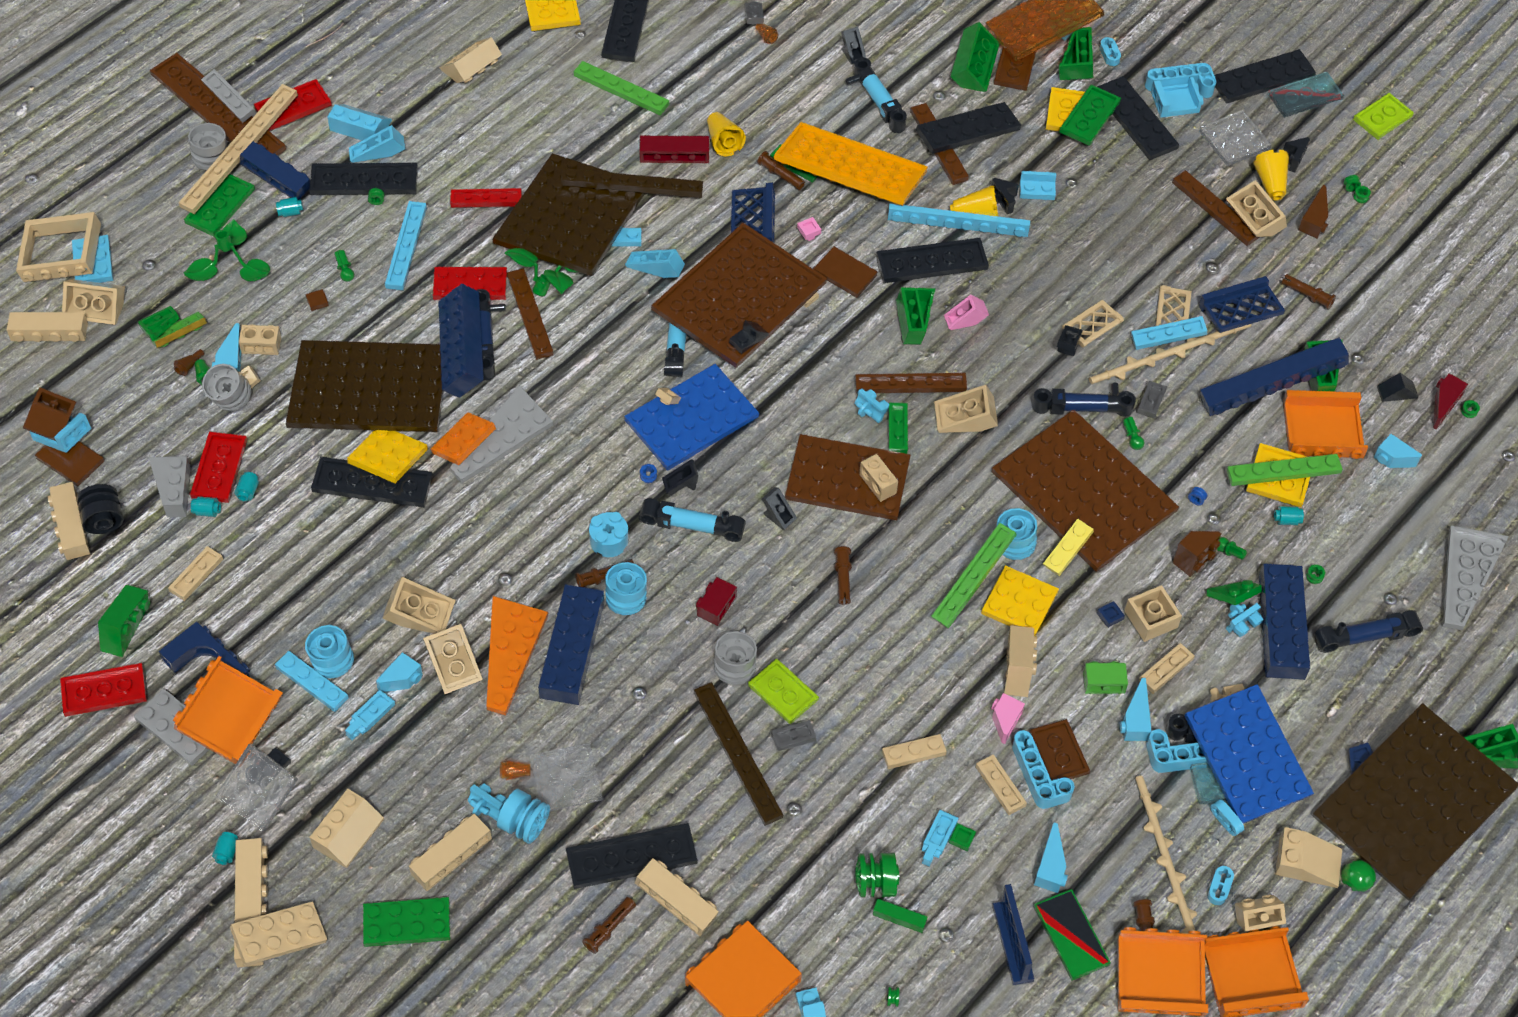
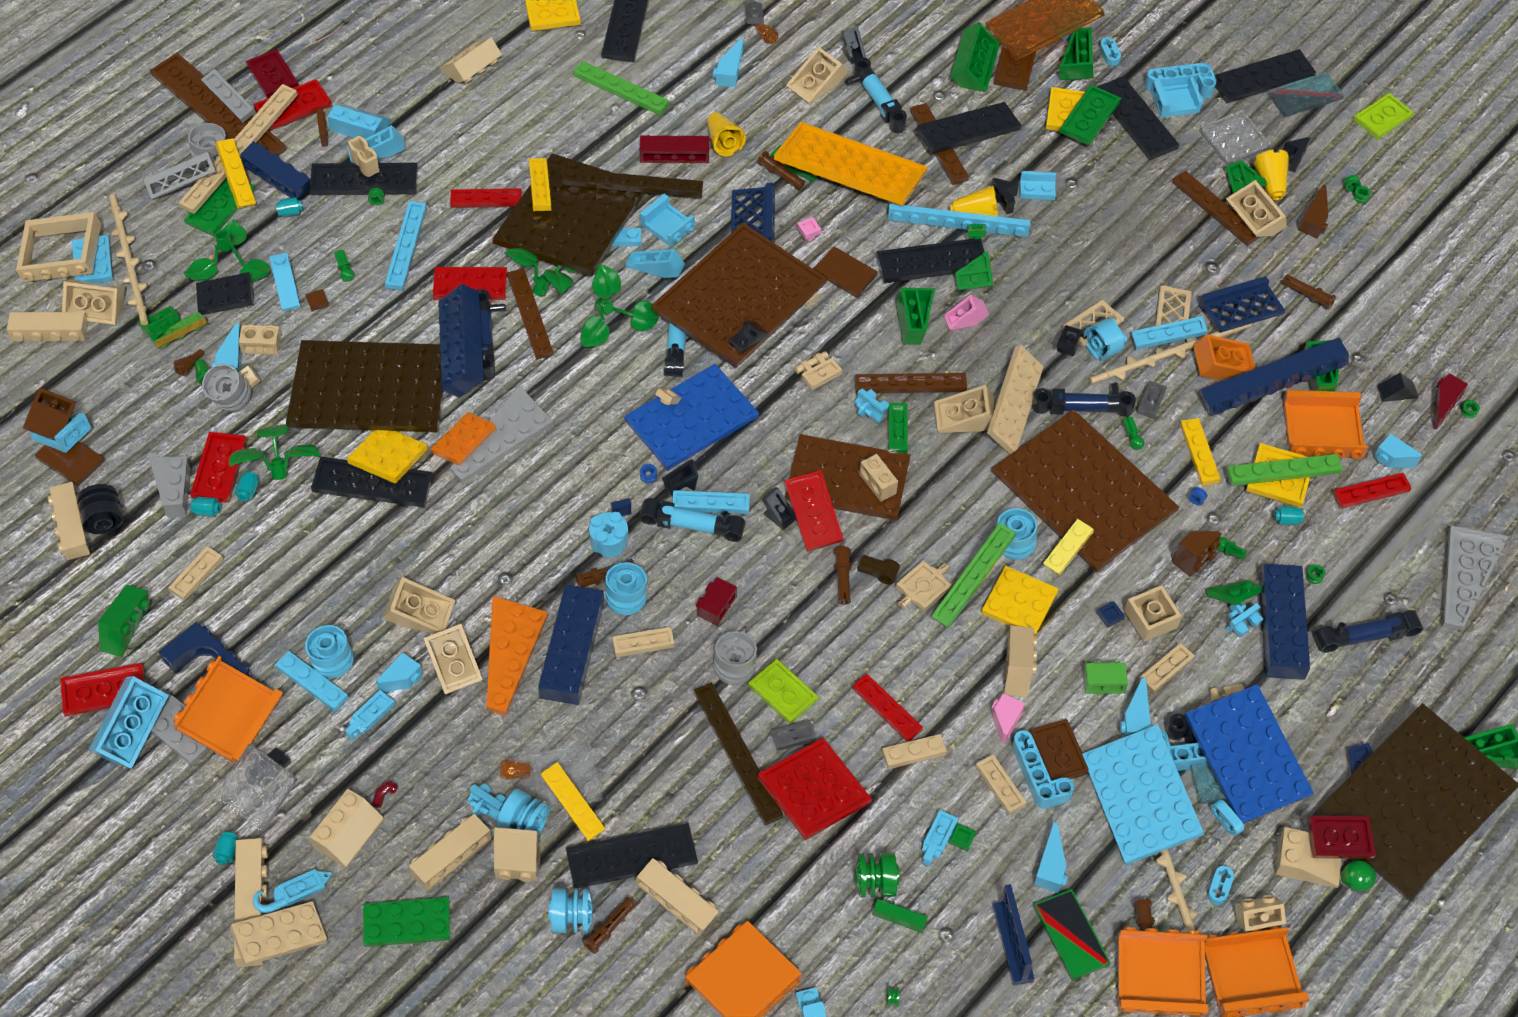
(128, 722): none -> medium azure slope
(130, 262): none -> tan plant
(178, 172): none -> light grey fence
(224, 293): none -> black plate
(235, 173): none -> yellow plate
(271, 72): none -> dark red plate
(277, 465): none -> green plant
(284, 281): none -> medium azure slope
(294, 890): none -> medium azure plate
(322, 127): none -> reddish brown tile
(363, 156): none -> tan brick
(381, 791): none -> dark red arm
(516, 854): none -> tan slope
(539, 184): none -> yellow plate
(570, 910): none -> medium azure wheel
(572, 802): none -> yellow plate
(604, 285): none -> green plant
(622, 507): none -> dark blue tile
(643, 642): none -> tan plate
(666, 221): none -> medium azure panel
(712, 501): none -> medium azure plate
(729, 65): none -> medium azure slope
(814, 510): none -> red plate
(814, 788): none -> red plate
(817, 76): none -> tan slope
(822, 373): none -> tan plate
(884, 570): none -> dark brown piece
(887, 708): none -> red plate
(923, 586): none -> tan plate
(975, 274): none -> green wing
(976, 231): none -> green plate
(1015, 399): none -> tan plate
(1105, 339): none -> medium azure brick
(1142, 794): none -> medium azure plate
(1200, 452): none -> yellow plate
(1222, 357): none -> orange slope
(1241, 175): none -> green wing
(1341, 837): none -> dark red plate
(1372, 490): none -> red plate

